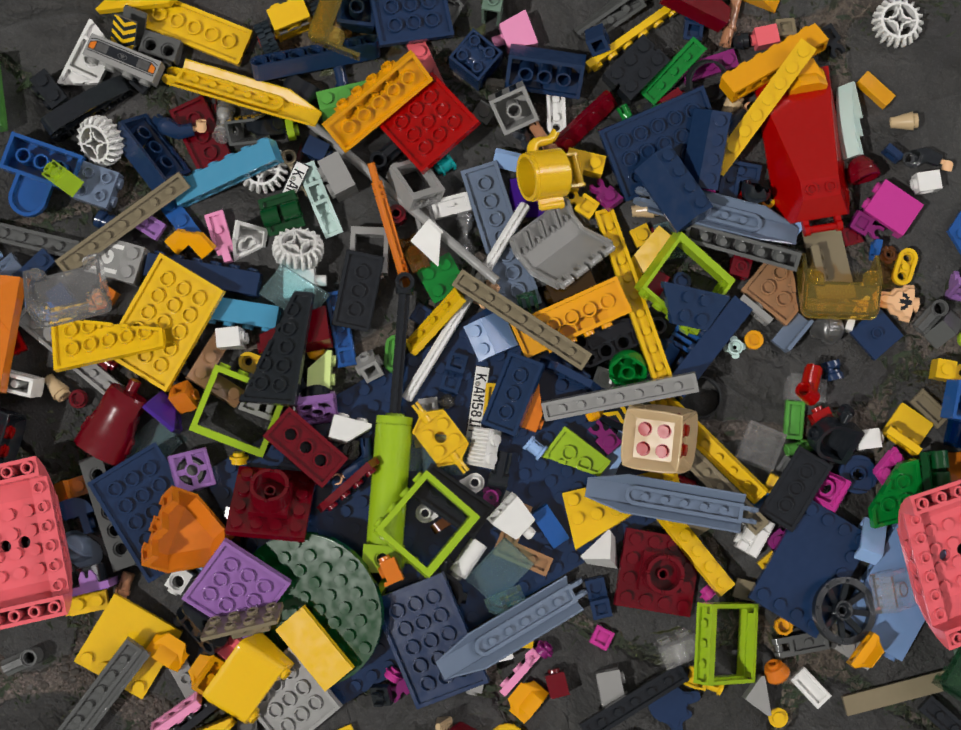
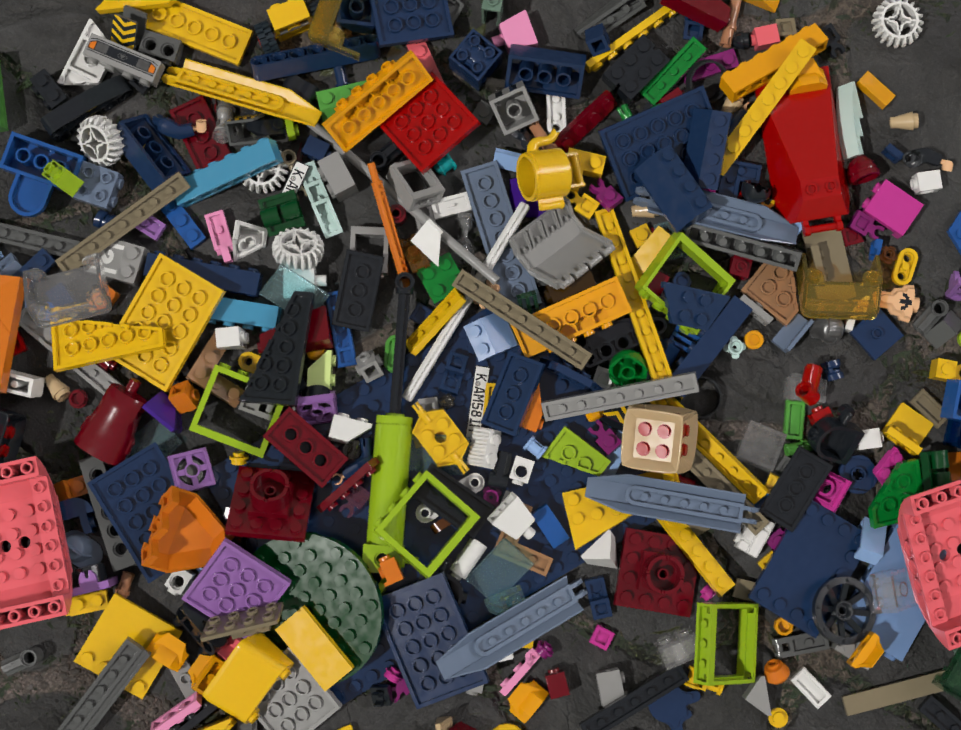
(196, 240): light orange tile -> none
(356, 499): none -> clear pink plate
(520, 461): none -> white brick

